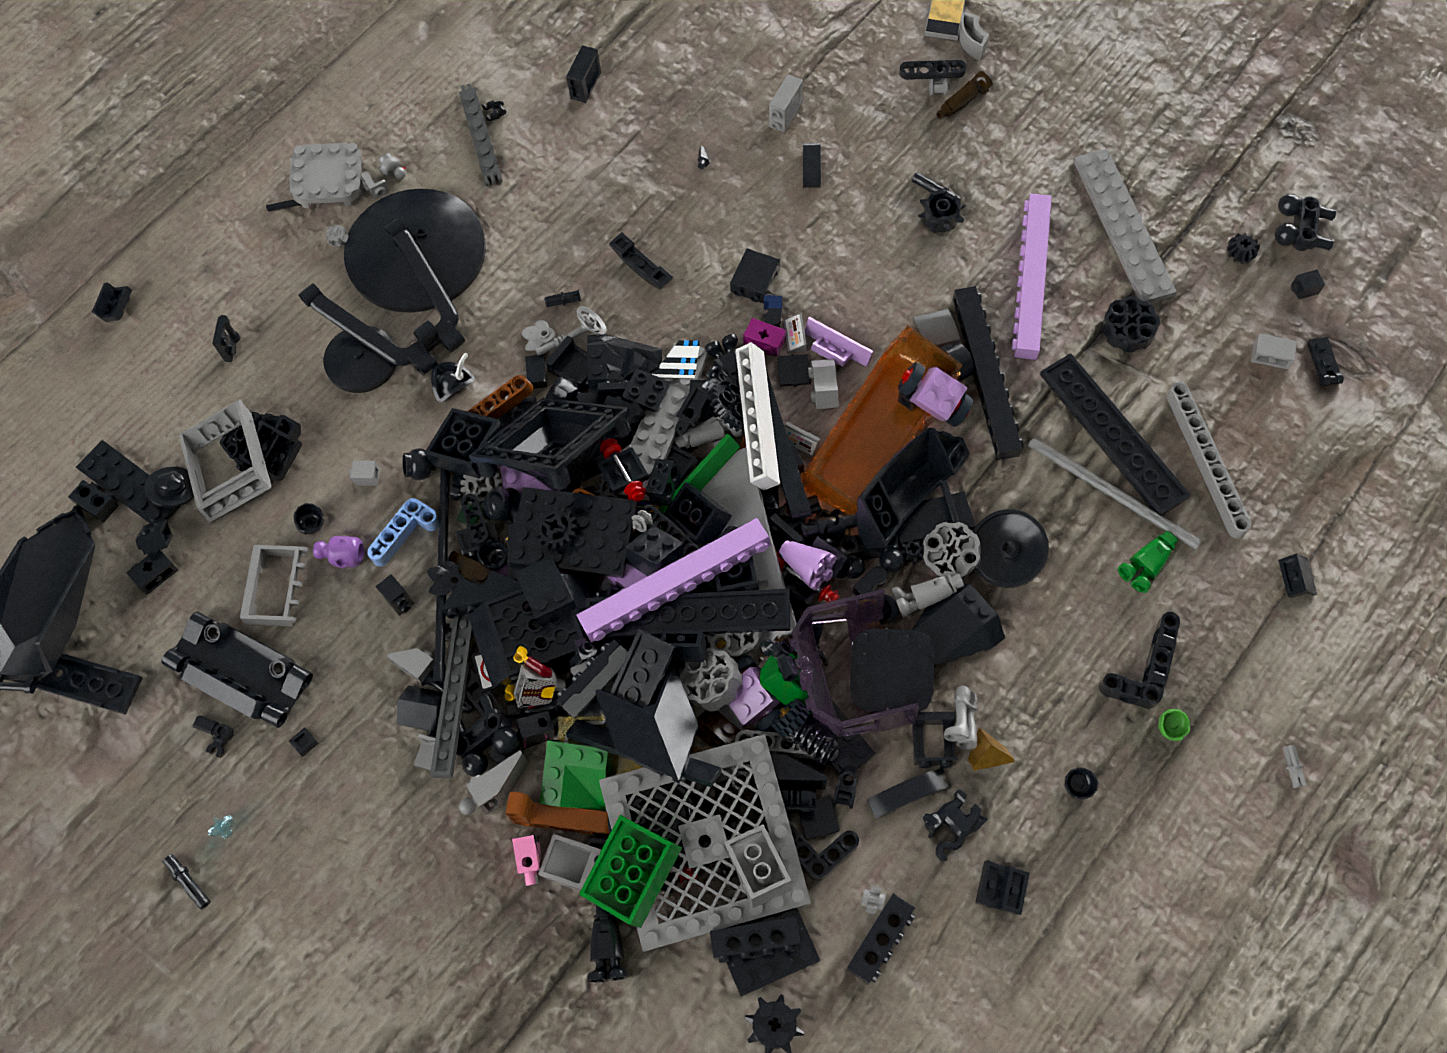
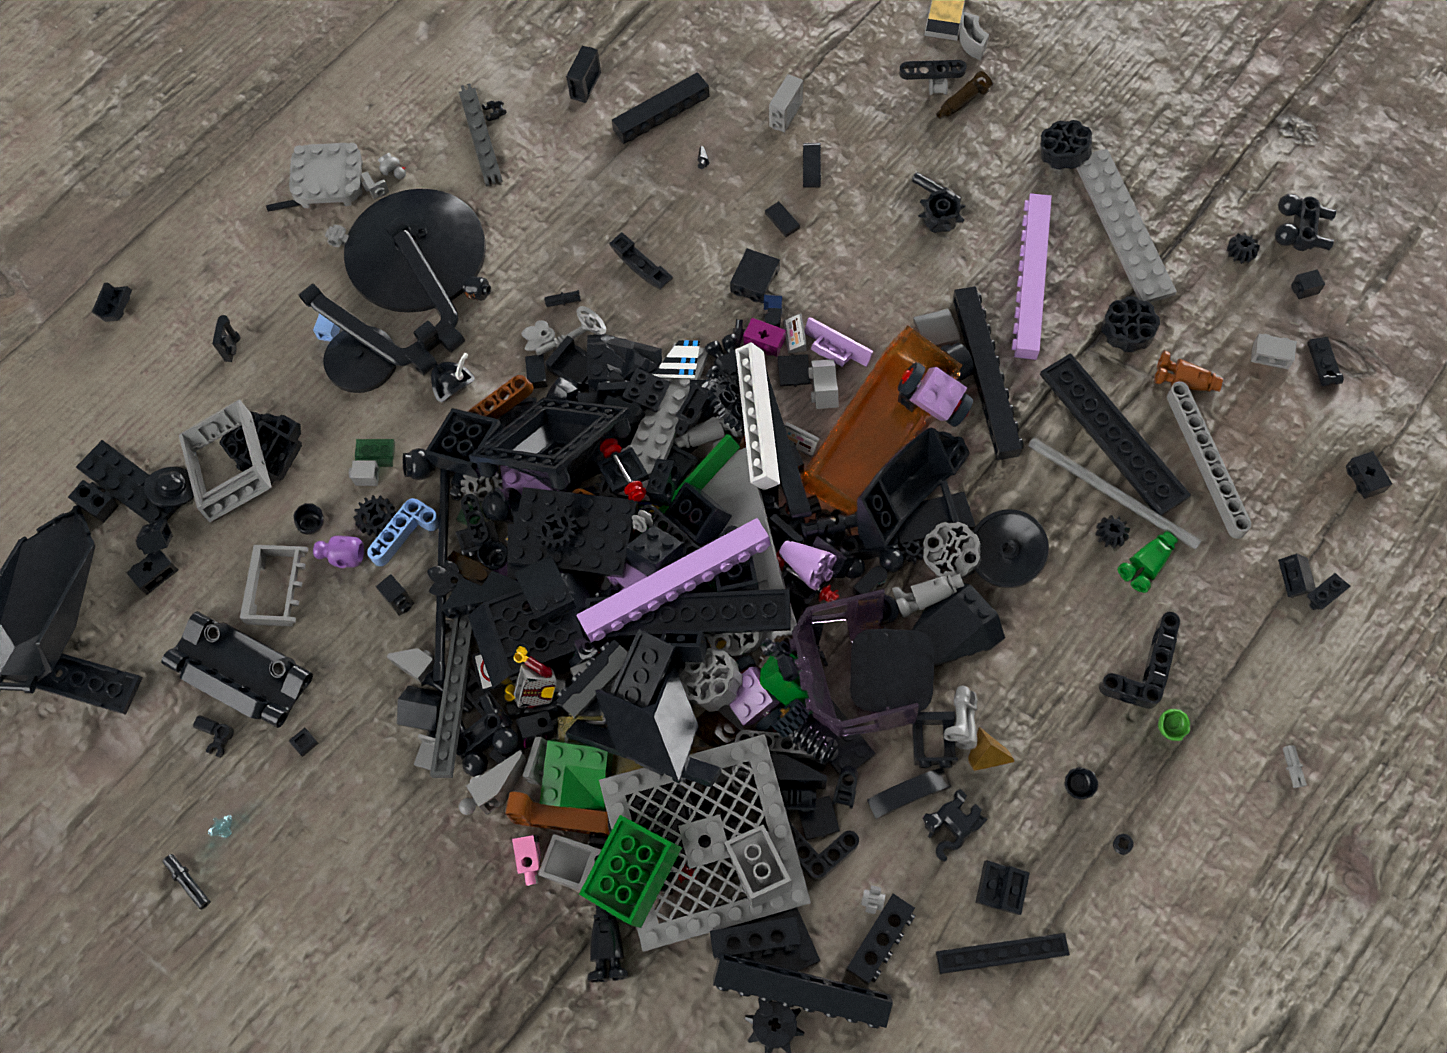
(325, 329): none -> light blue panel
(374, 514): none -> black gear
(375, 450): none -> clear green plate
(476, 288): none -> black head
(535, 764): none -> light grey bracket
(660, 108): none -> black brick
(739, 331): none -> black bar
(782, 219): none -> black tile
(802, 990): none -> black brick
(1002, 953): none -> black tile
(1066, 144): none -> black connector
(1112, 531): none -> black gear
(1120, 850): none -> black bush
(1192, 375): none -> dark orange piece
(1327, 592): none -> black hinge
(1368, 475): none -> black brick

